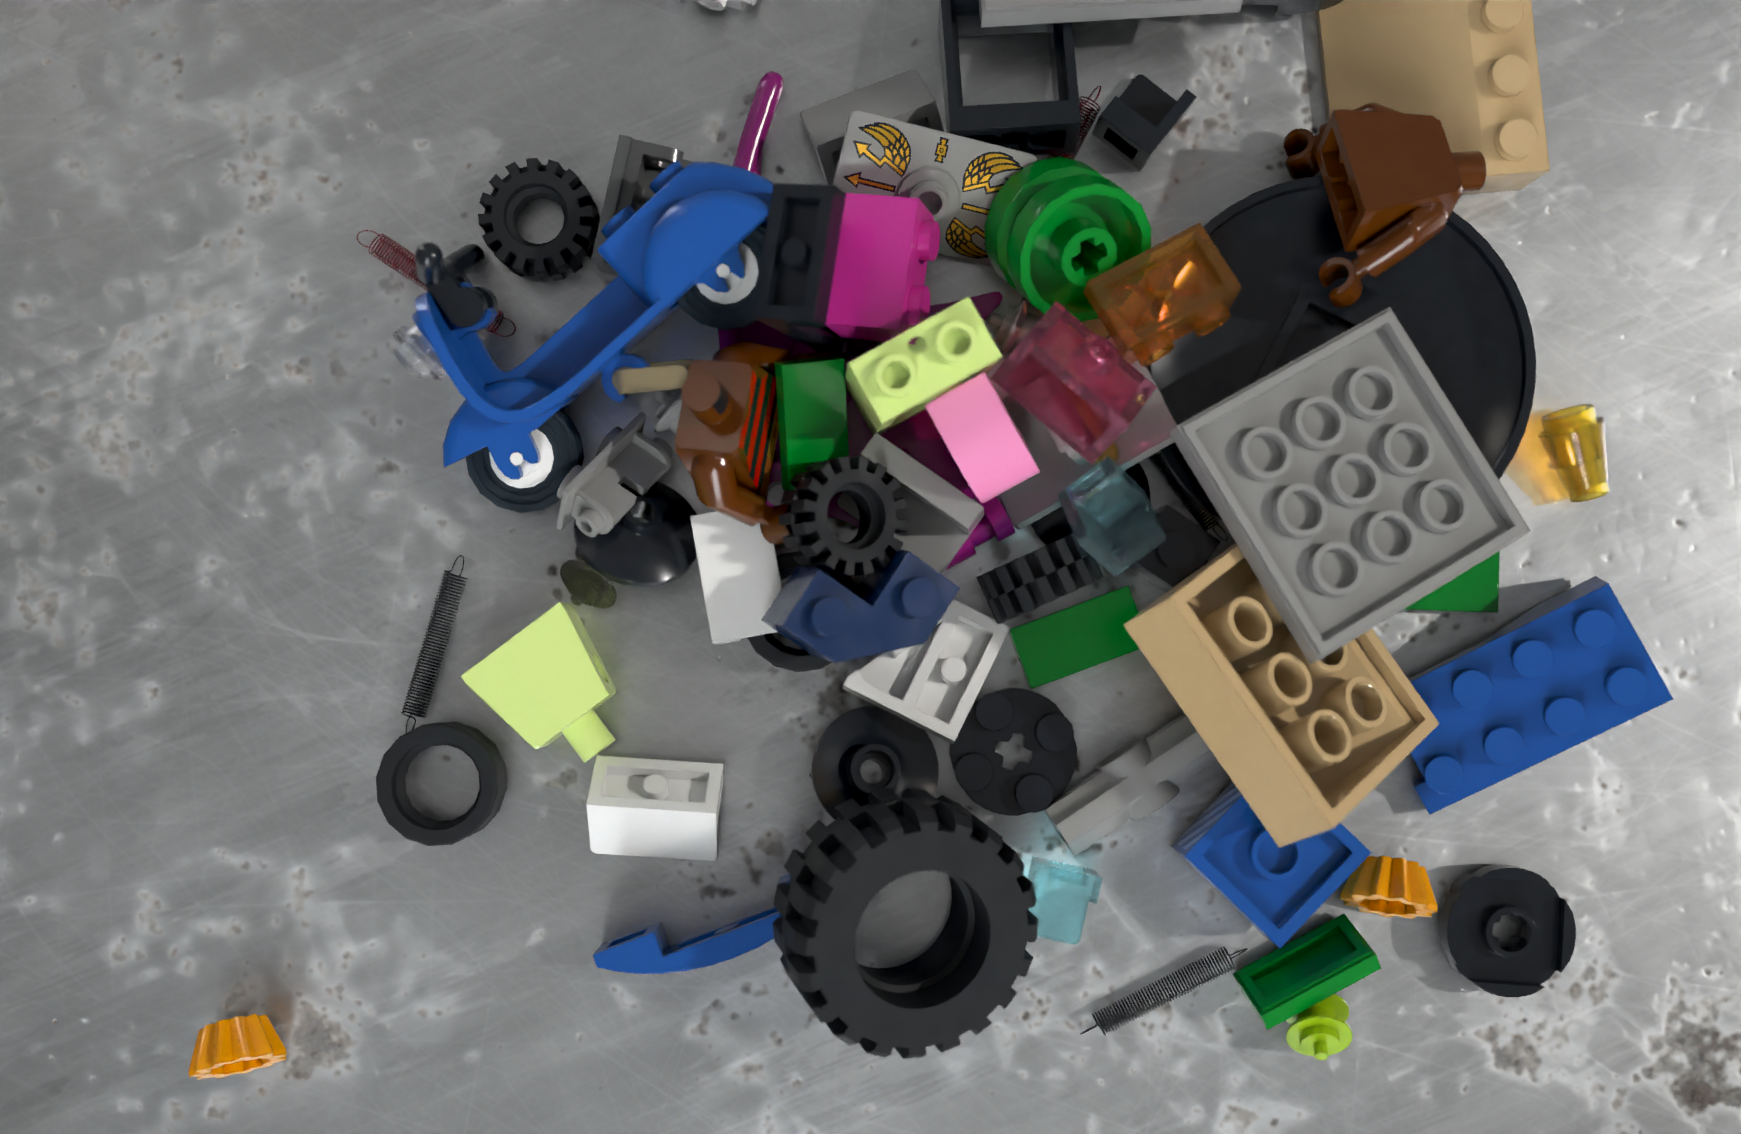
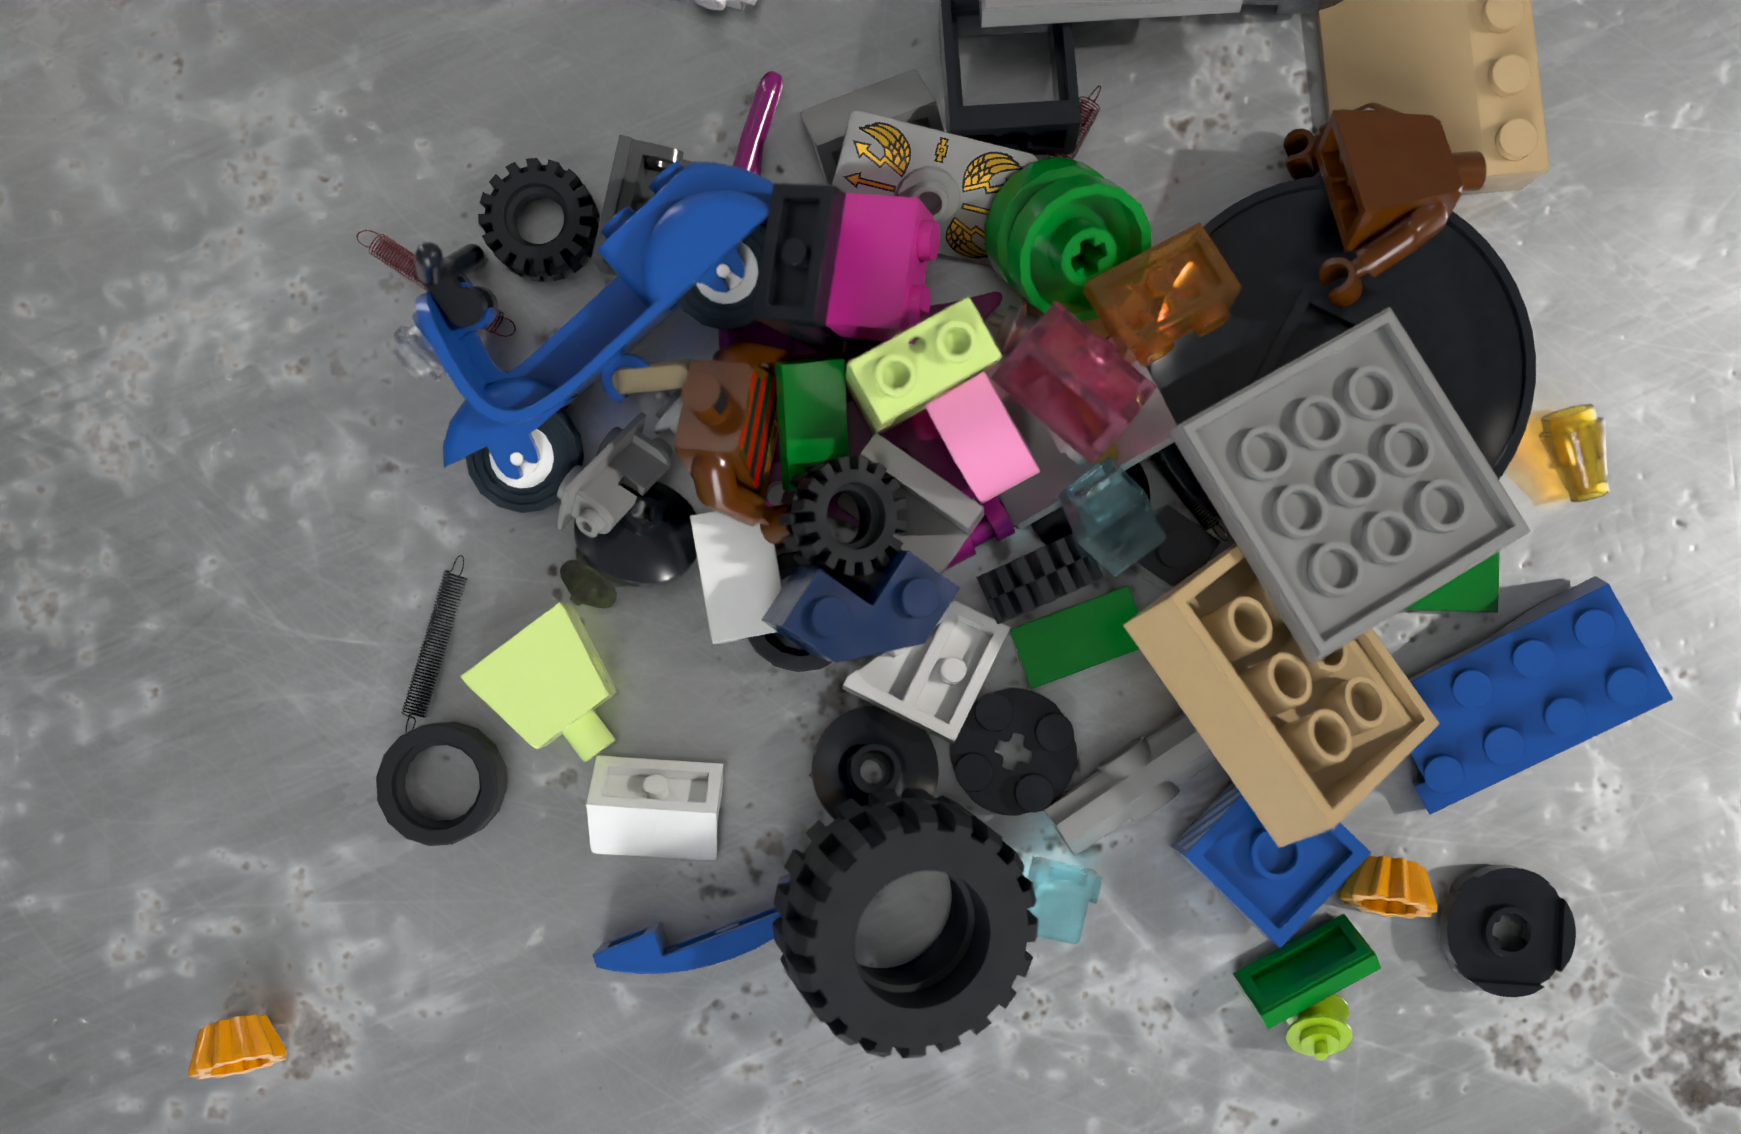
(1128, 1015): black piece -> none
(1141, 120): black panel -> none

